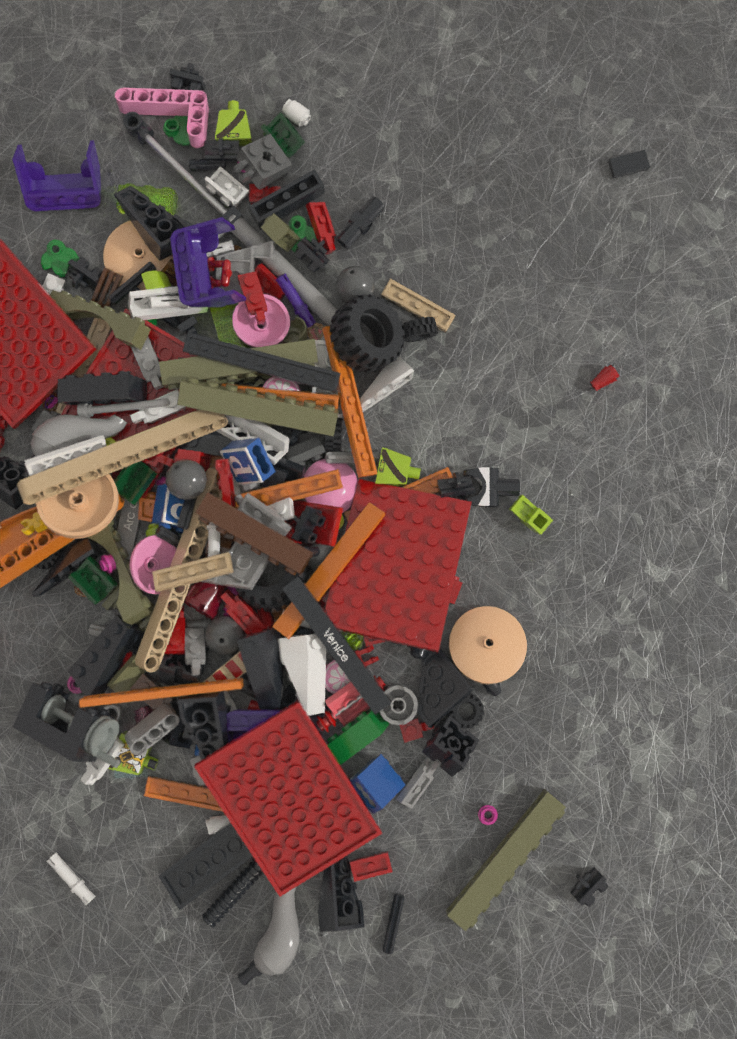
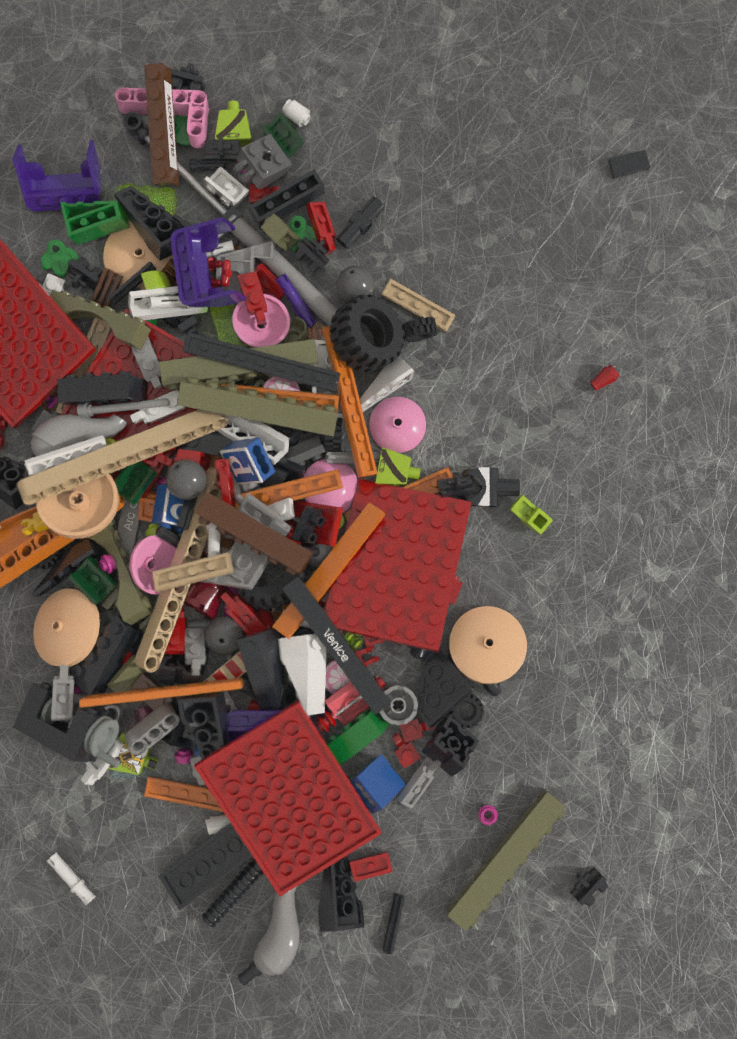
(62, 696): none -> light grey hinge
(66, 628): none -> light nougat dish
(93, 220): none -> green wedge
(161, 125): none -> reddish brown brick
(183, 756): none -> dark pink plate
(394, 437): none -> bright pink dish
(405, 752): none -> red plate

